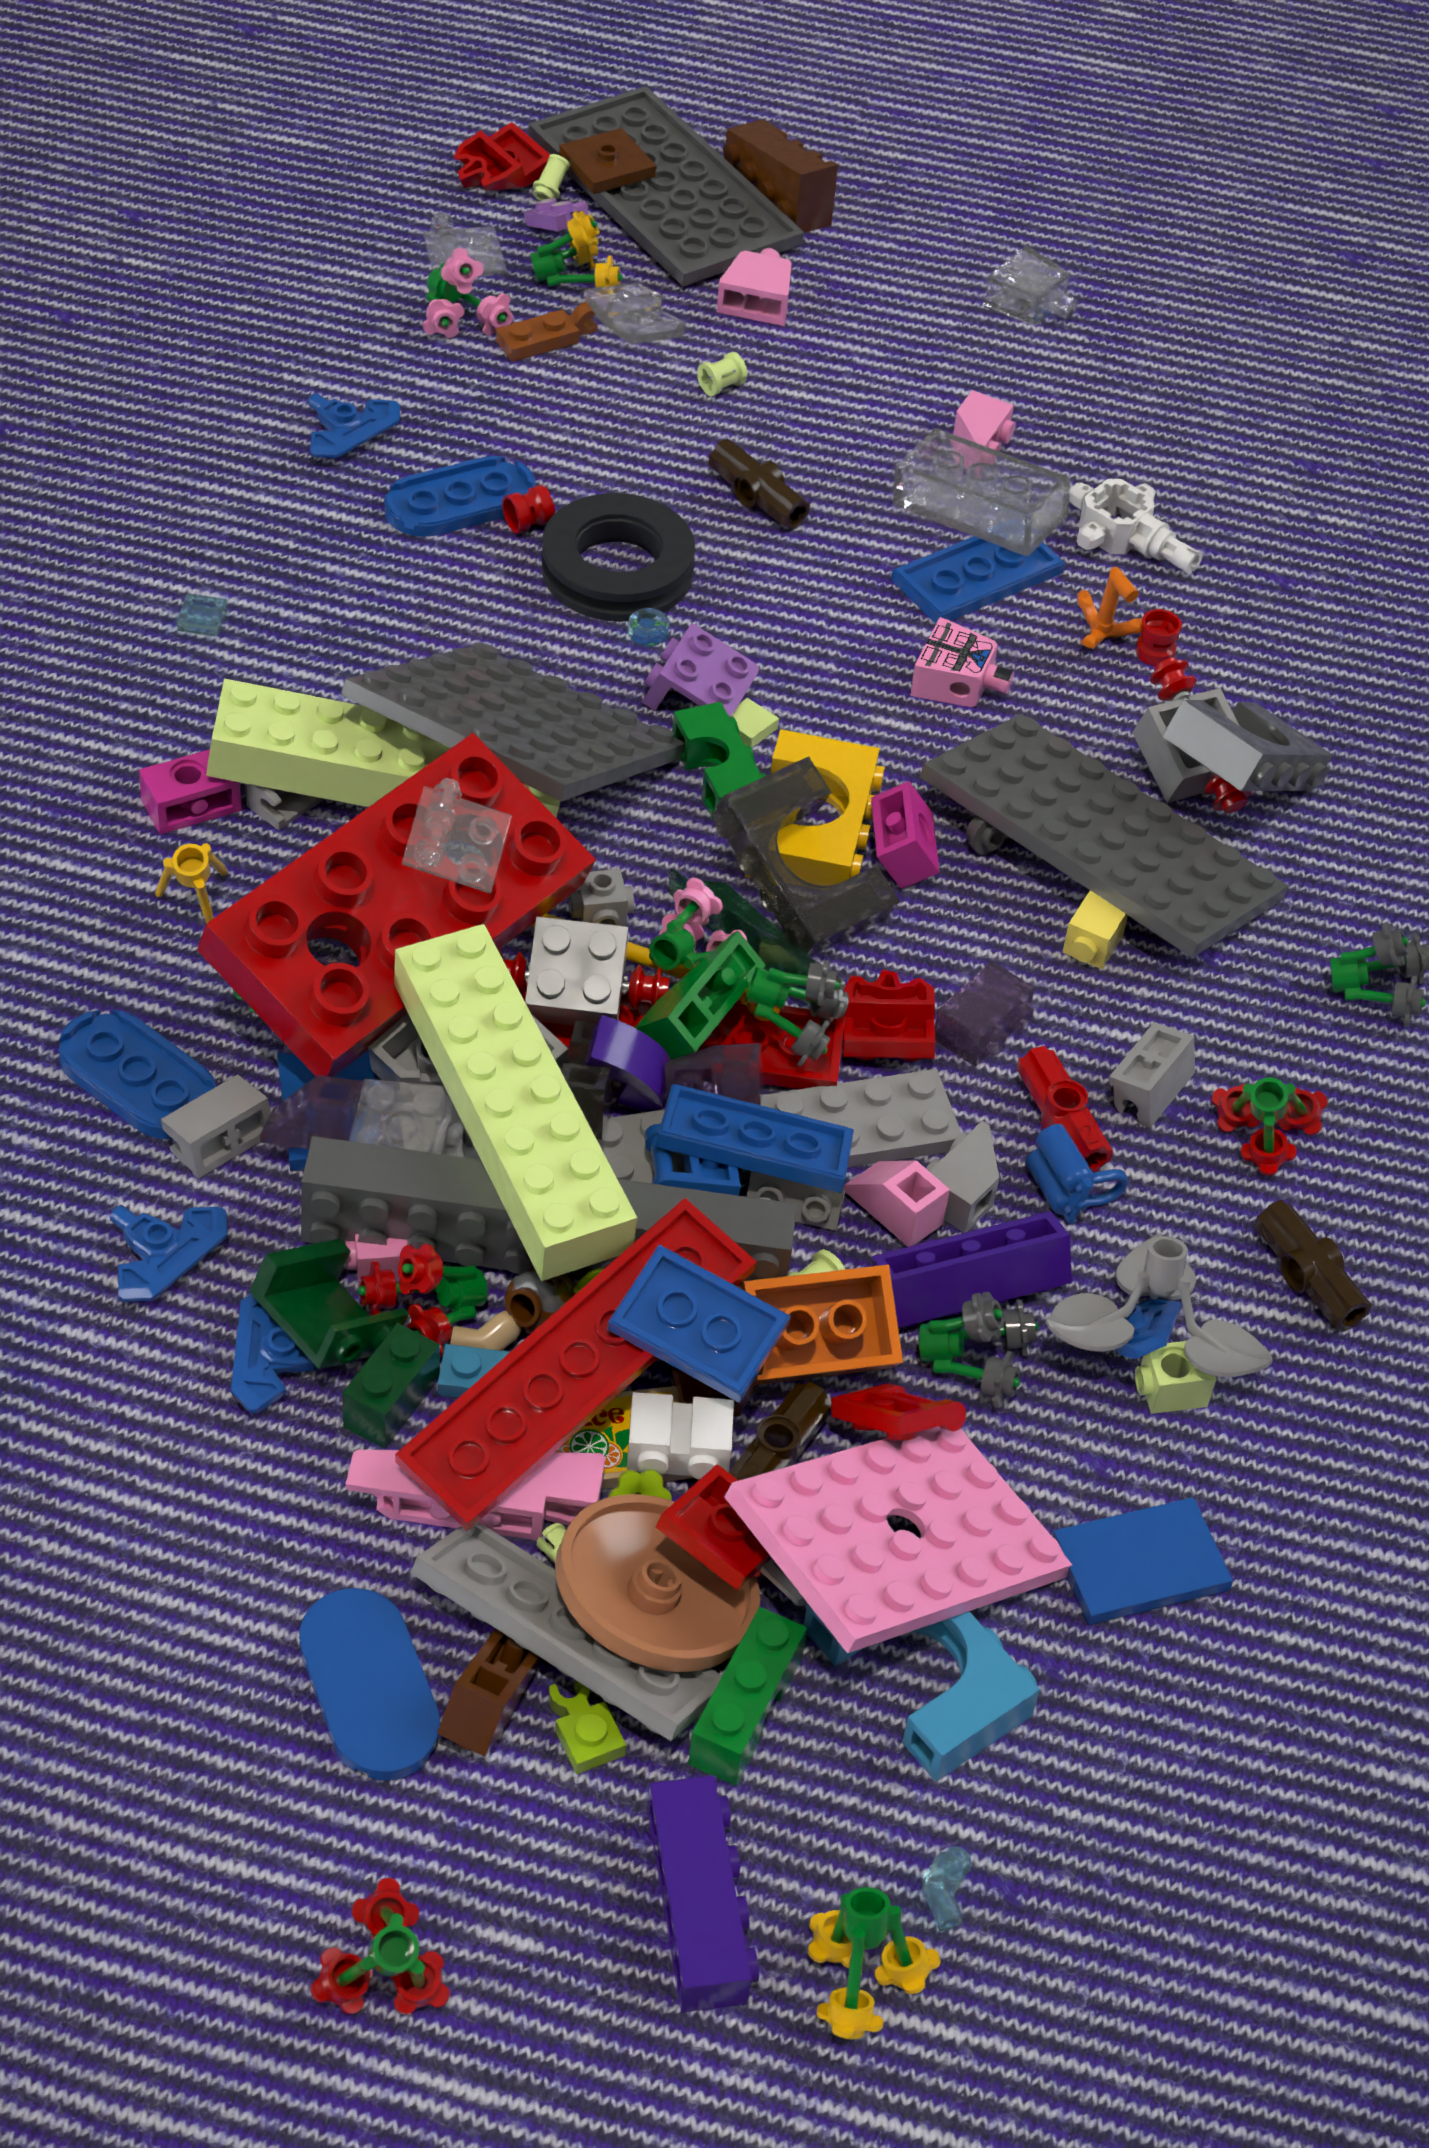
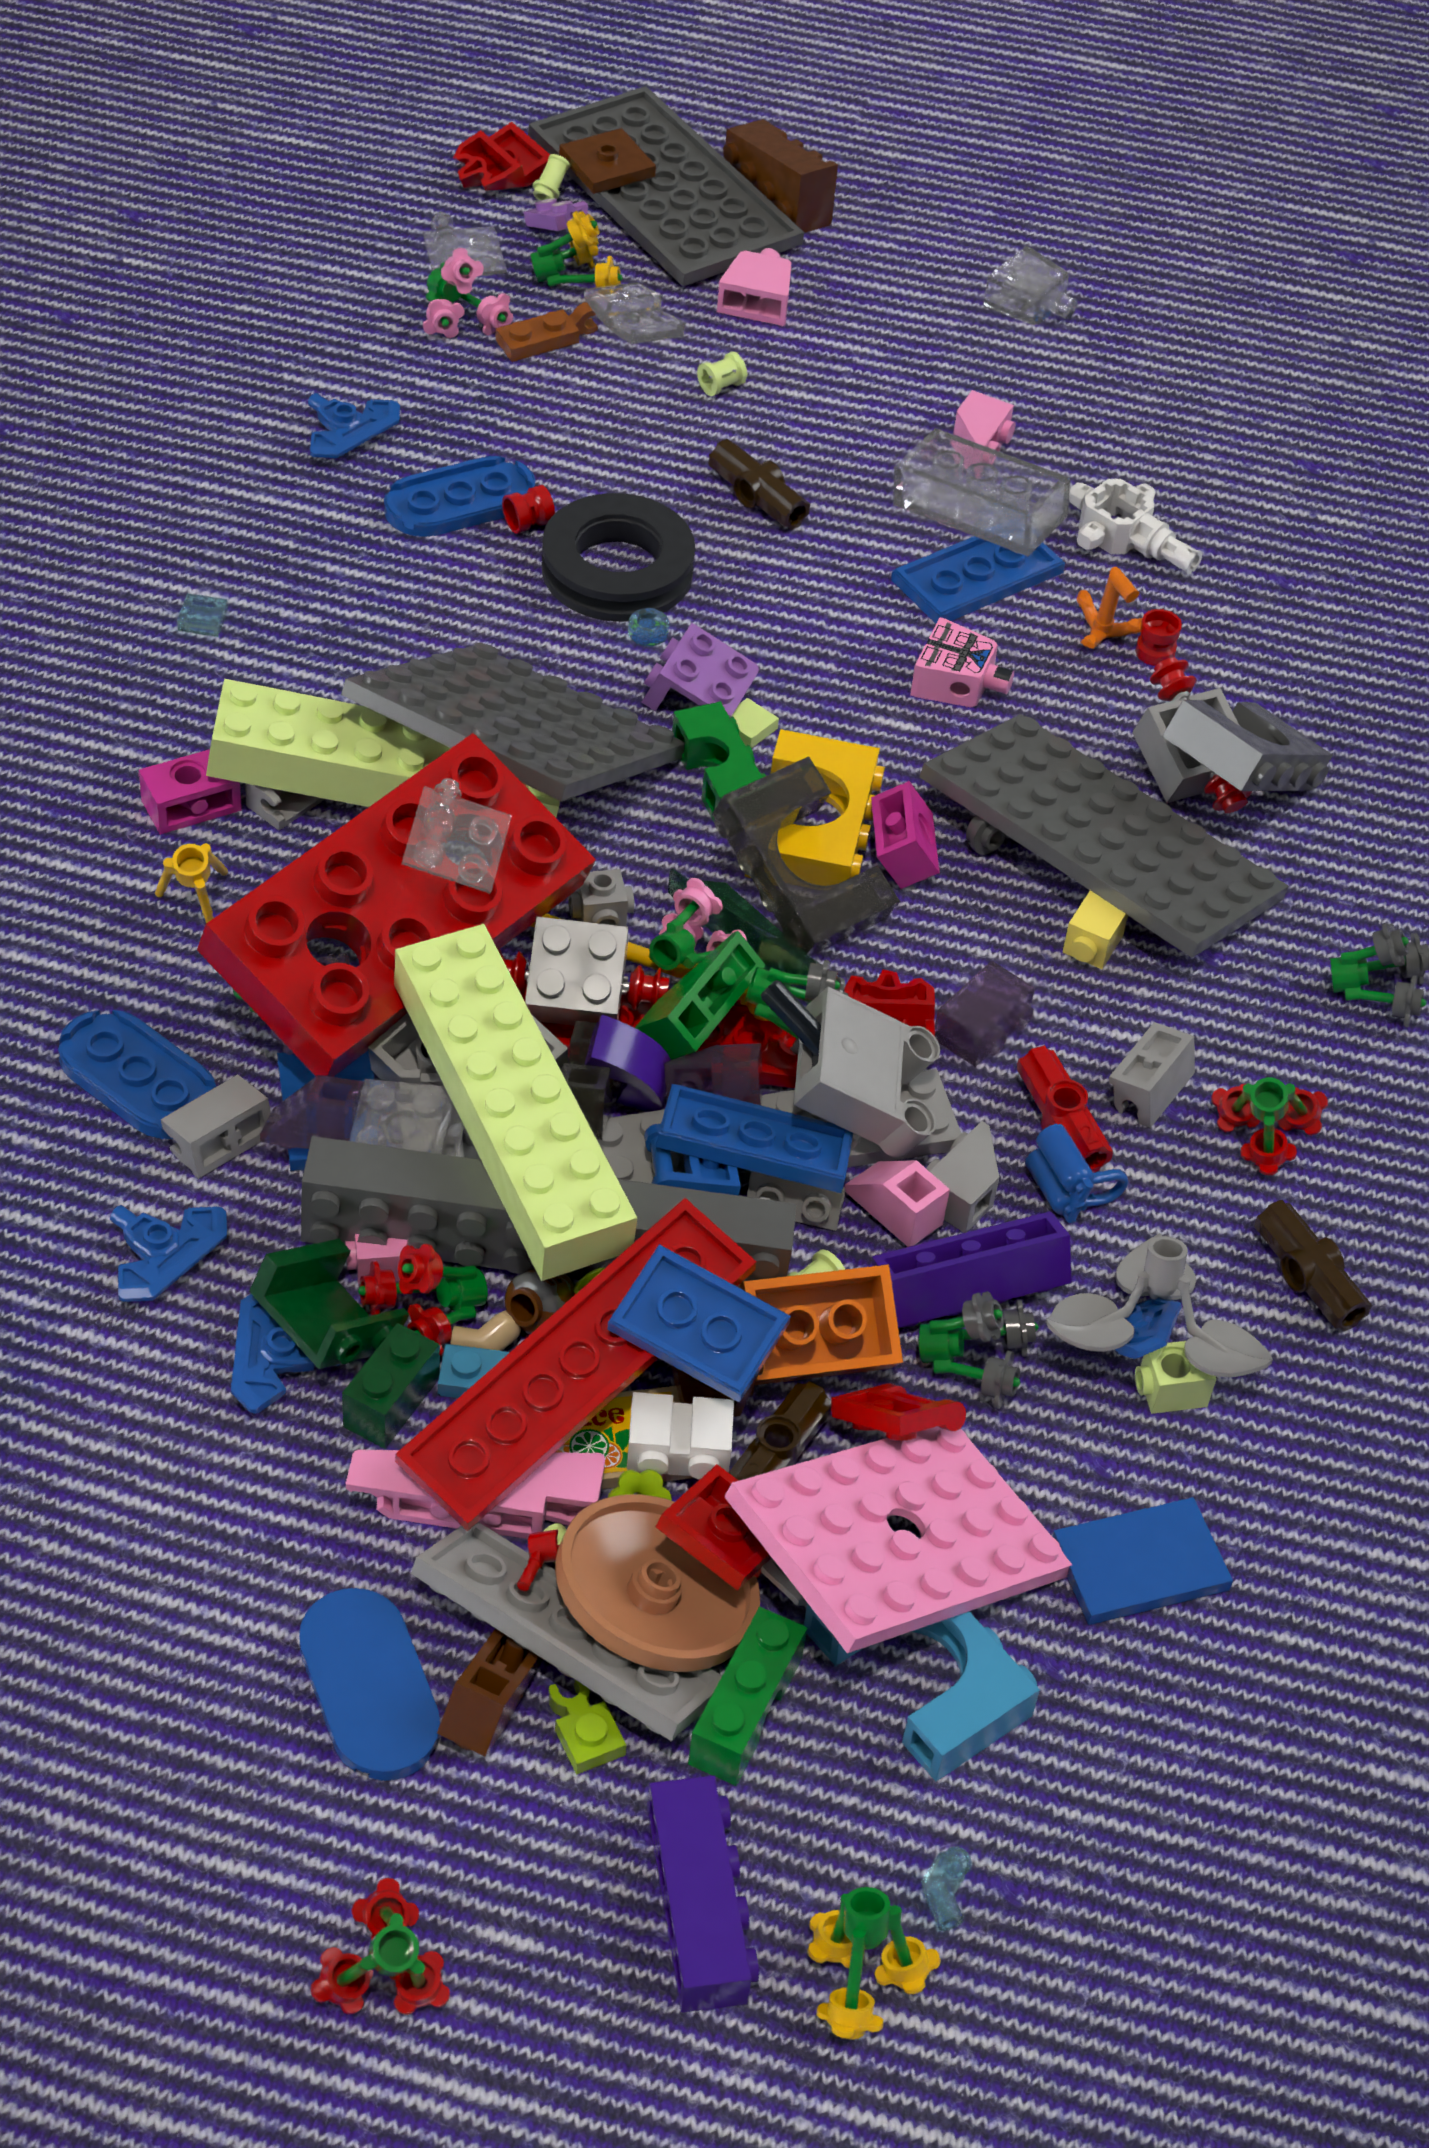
(542, 1549): none -> red hand
(855, 1066): none -> light grey piece

